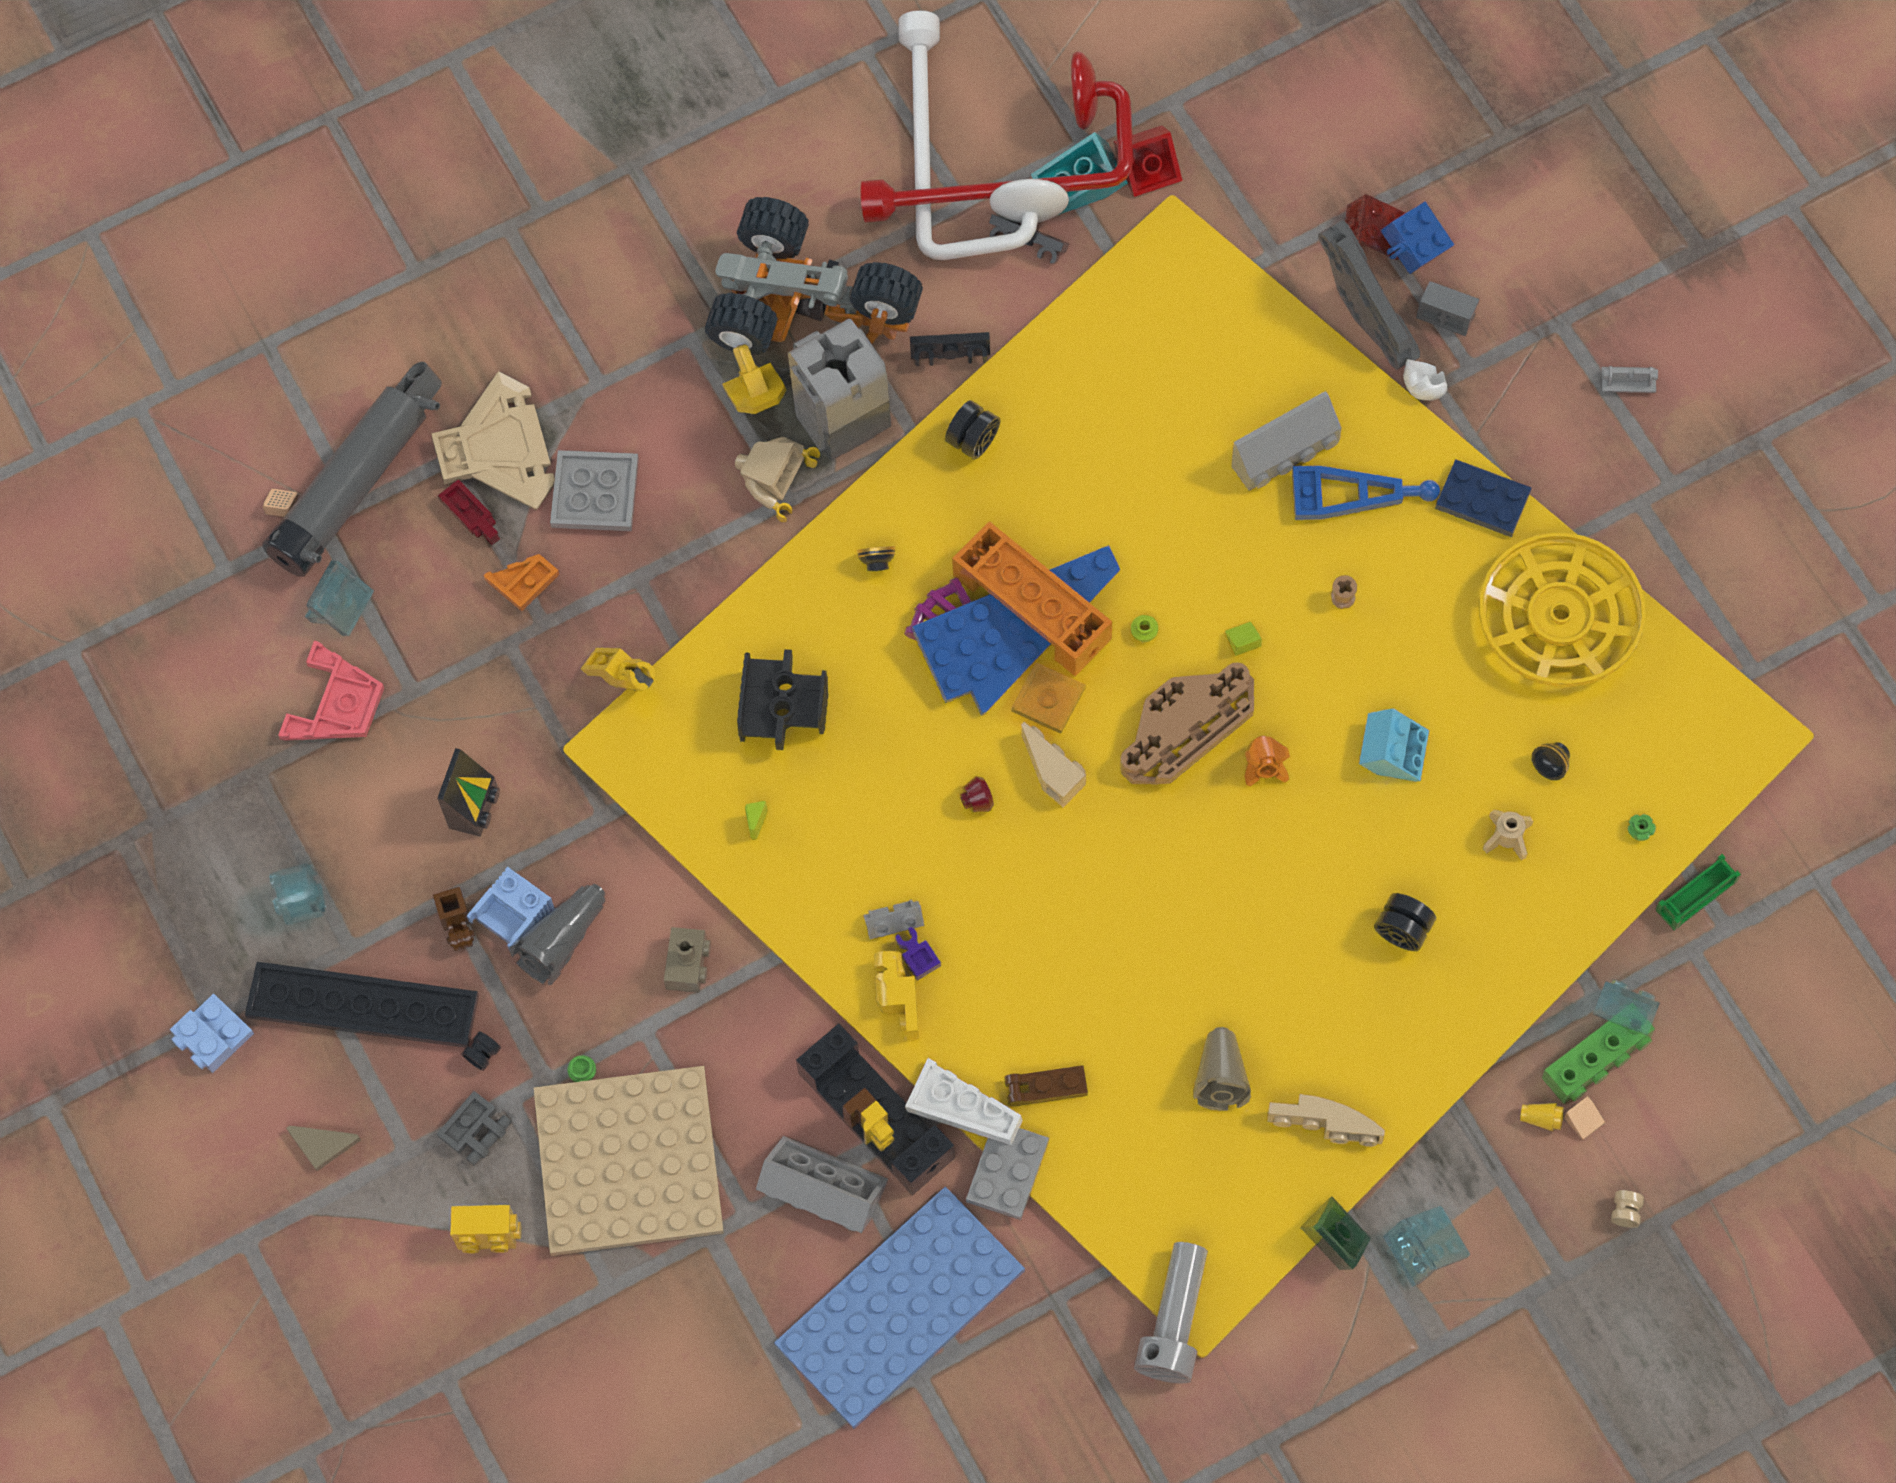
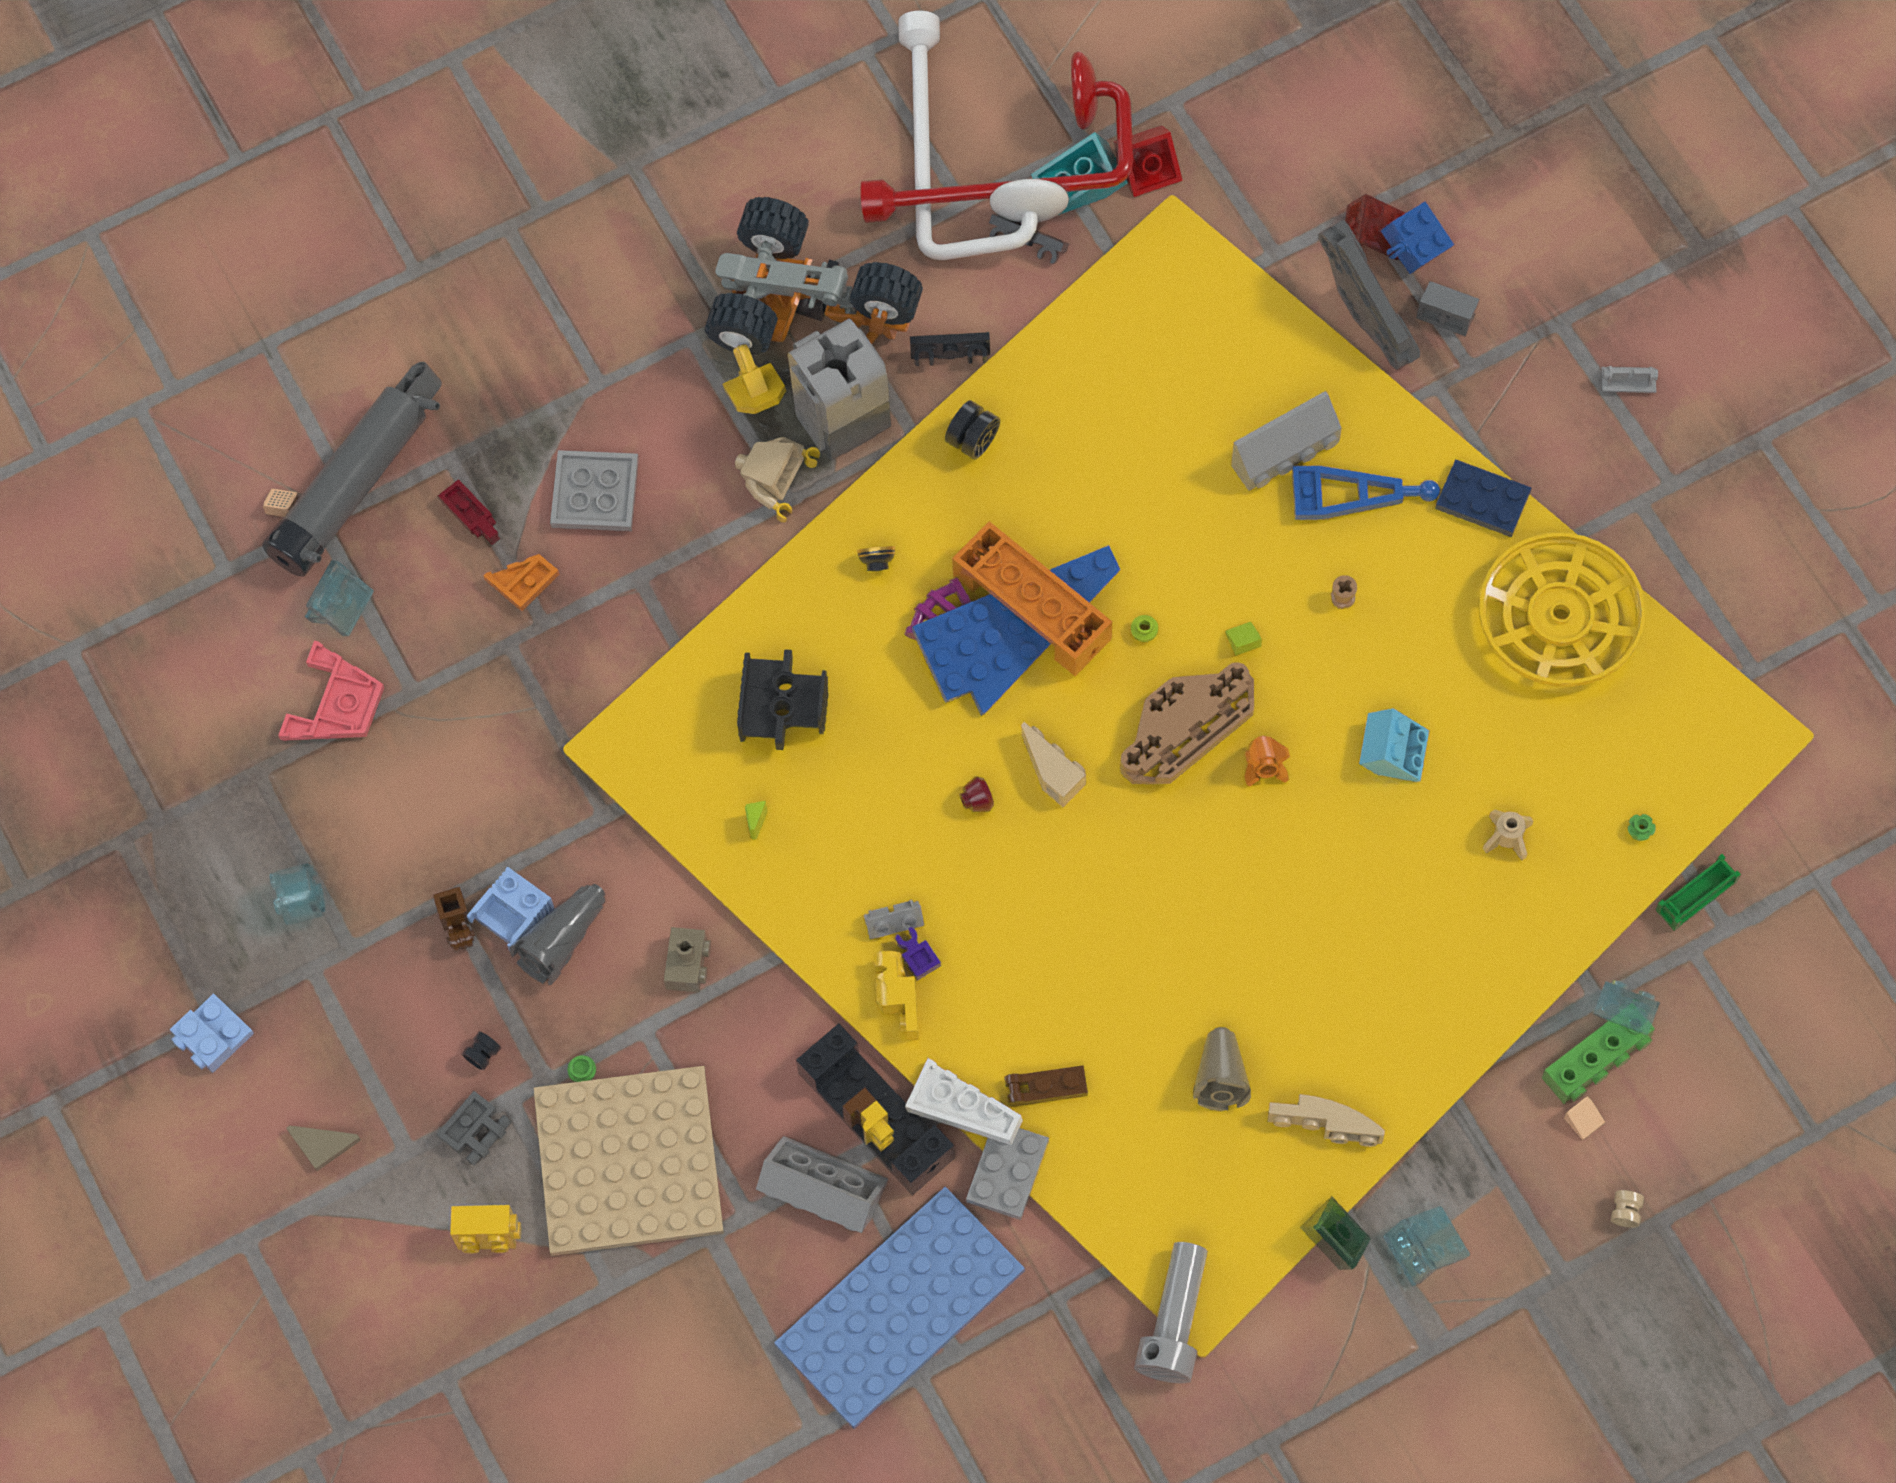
(362, 1004): black plate -> none
(467, 795): black slope -> none
(499, 445): tan plate -> none
(619, 669): yellow plate -> none
(1048, 697): clear yellow plate -> none
(1405, 922): black wheel -> none
(1423, 380): white hair -> none
(1546, 1116): yellow cone -> none
(1551, 760): black piece -> none

